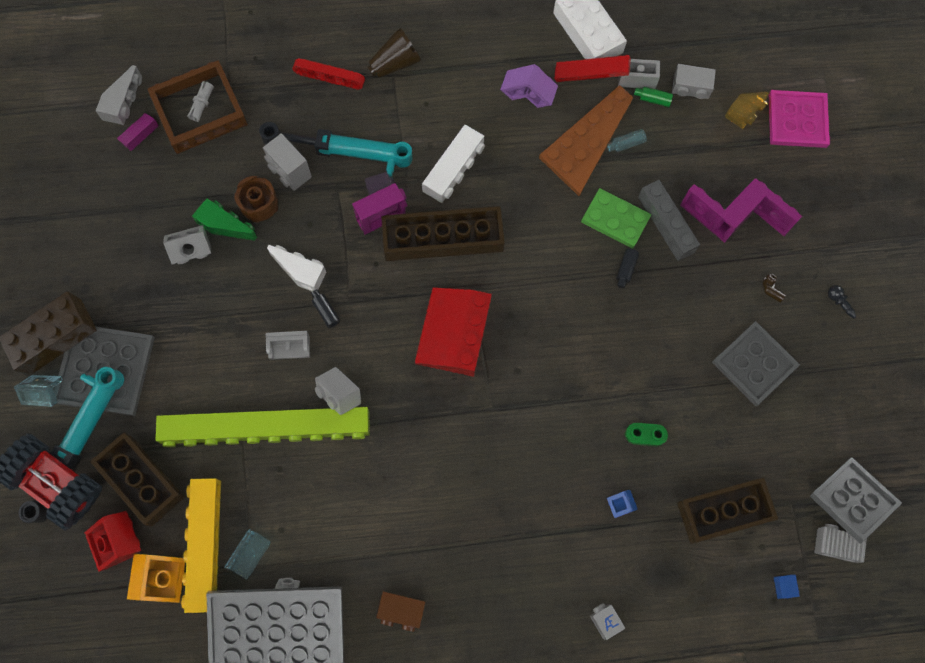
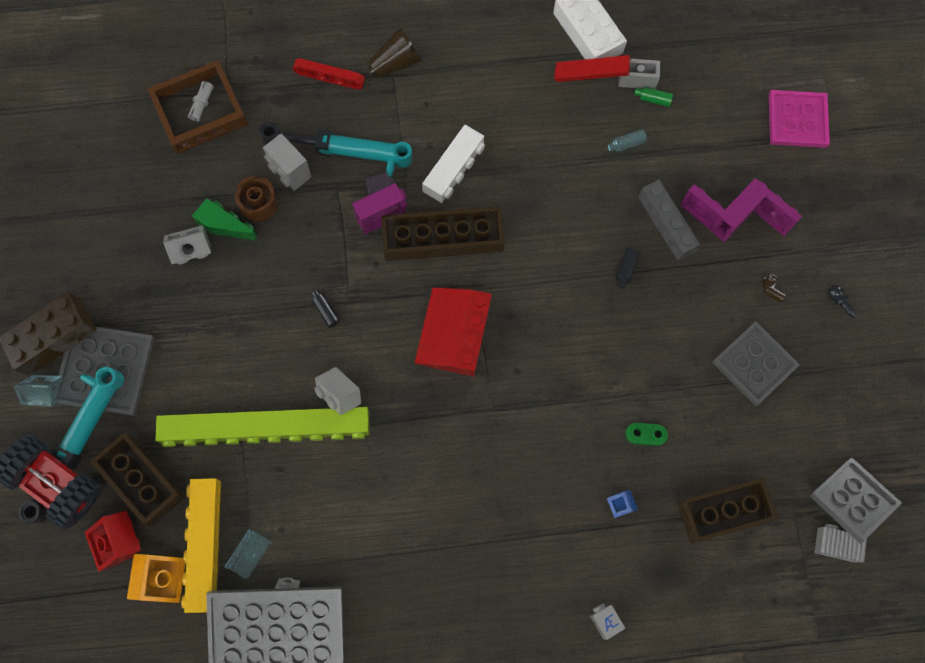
(117, 99): light grey slope -> none
(138, 131): magenta slope -> none
(288, 345): light grey hinge -> none
(302, 271): white slope -> none
(400, 610): reddish brown brick -> none
(529, 83): medium lavender brick -> none
(581, 147): dark orange wing -> none
(616, 218): bright green plate -> none
(693, 81): light grey brick -> none
(745, 107): clear yellow slope -> none
(786, 586): blue slope -> none

